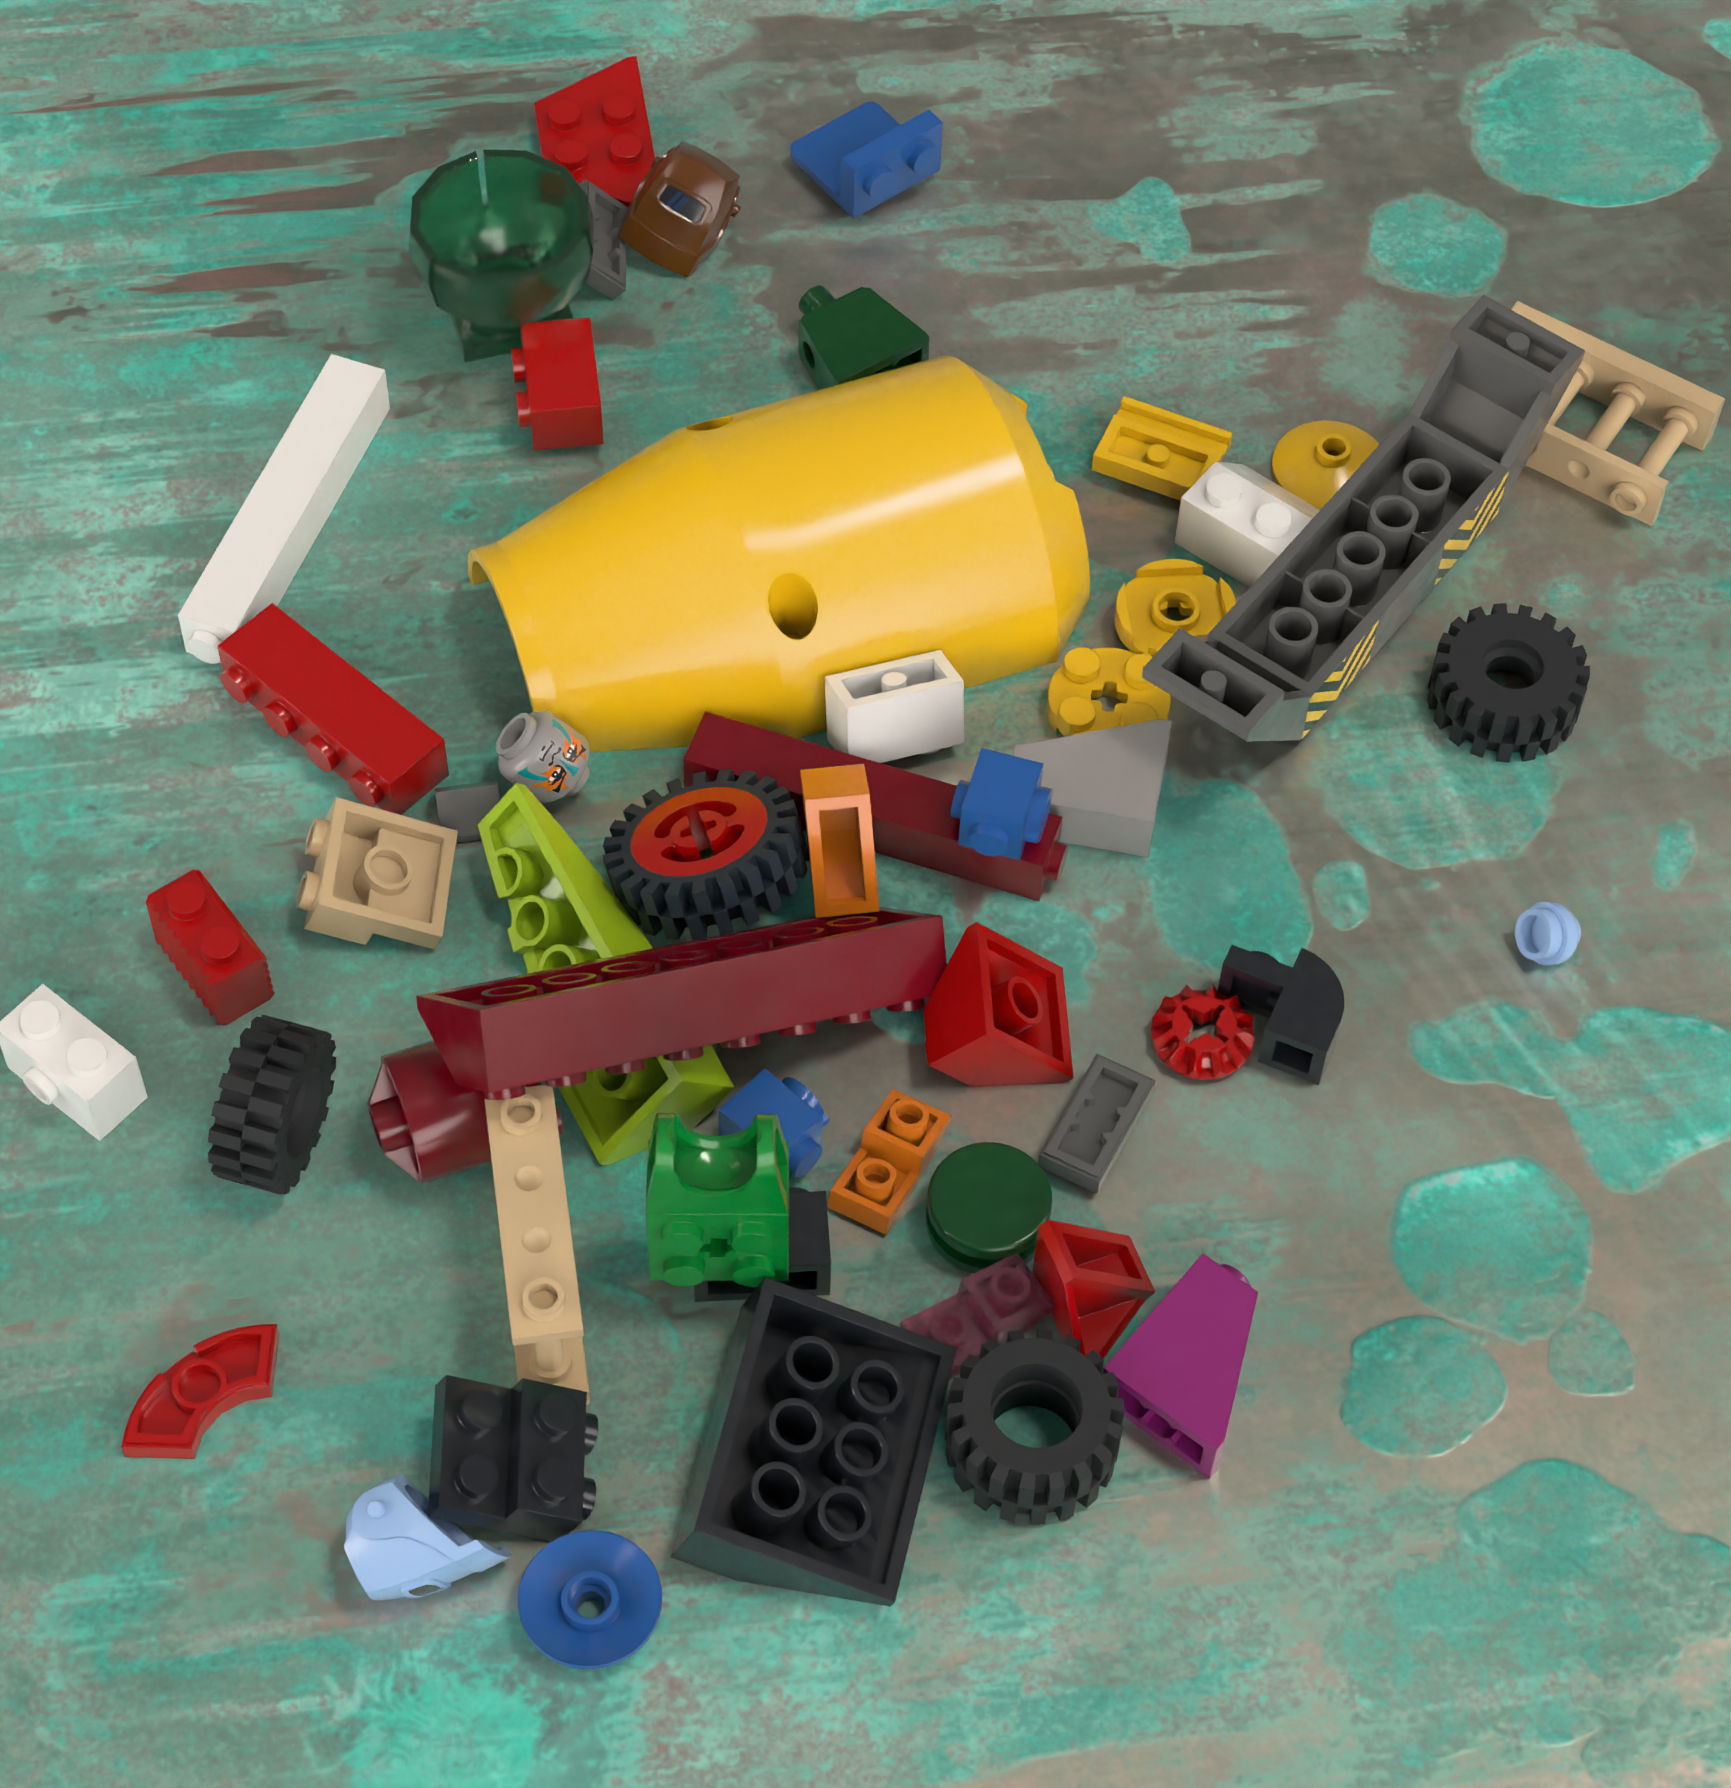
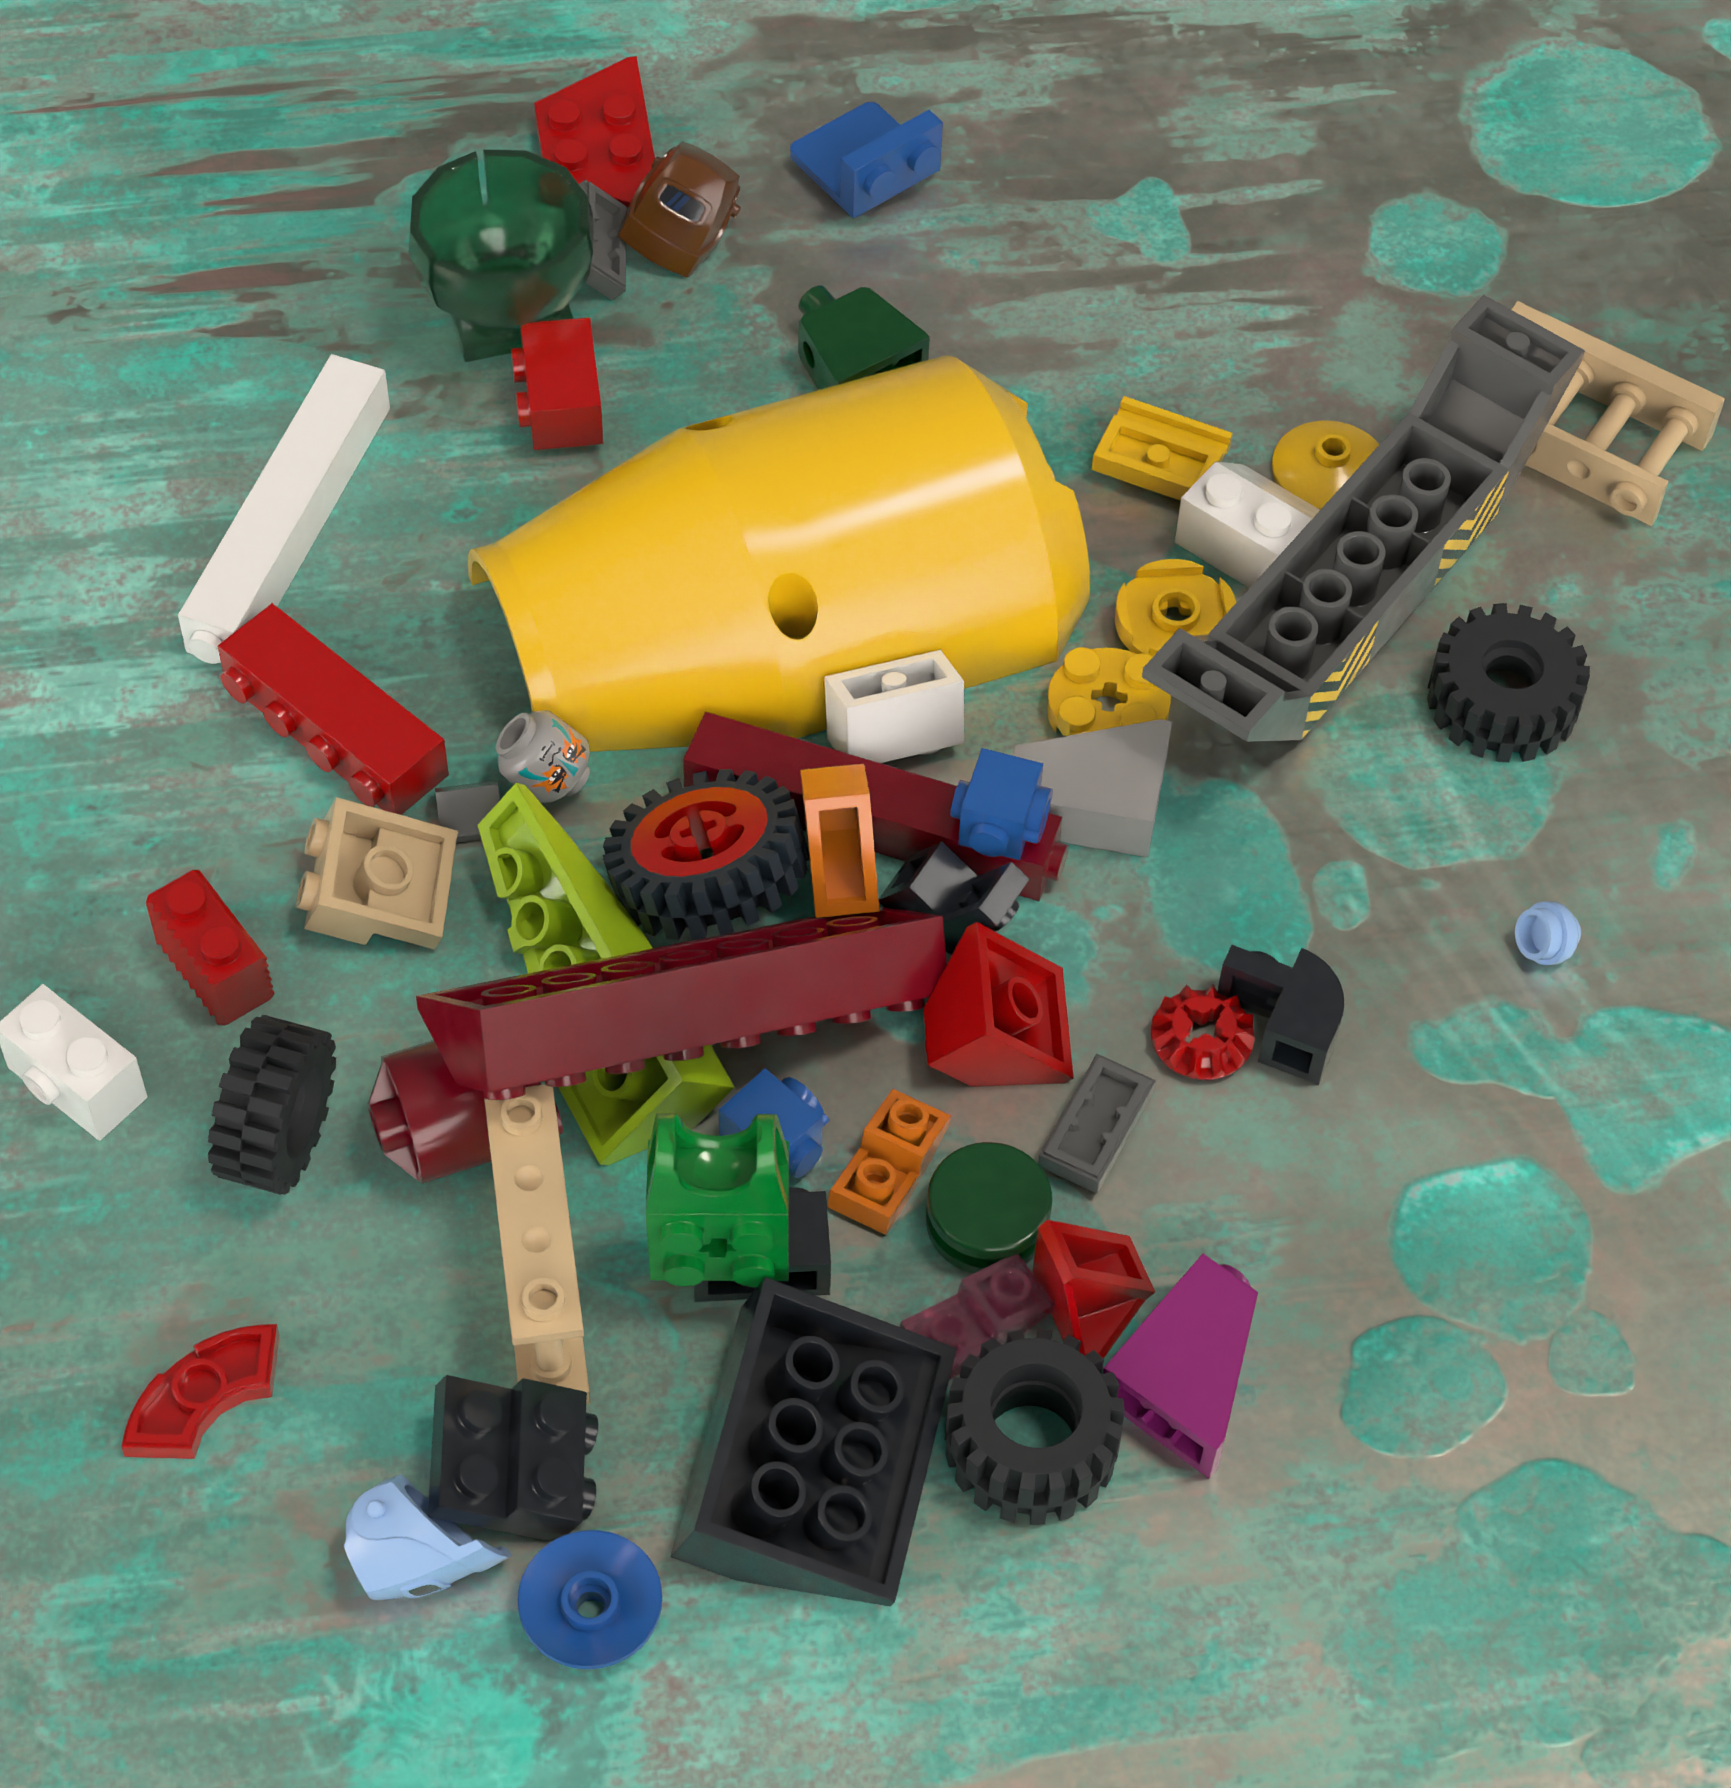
(944, 885): none -> black brick

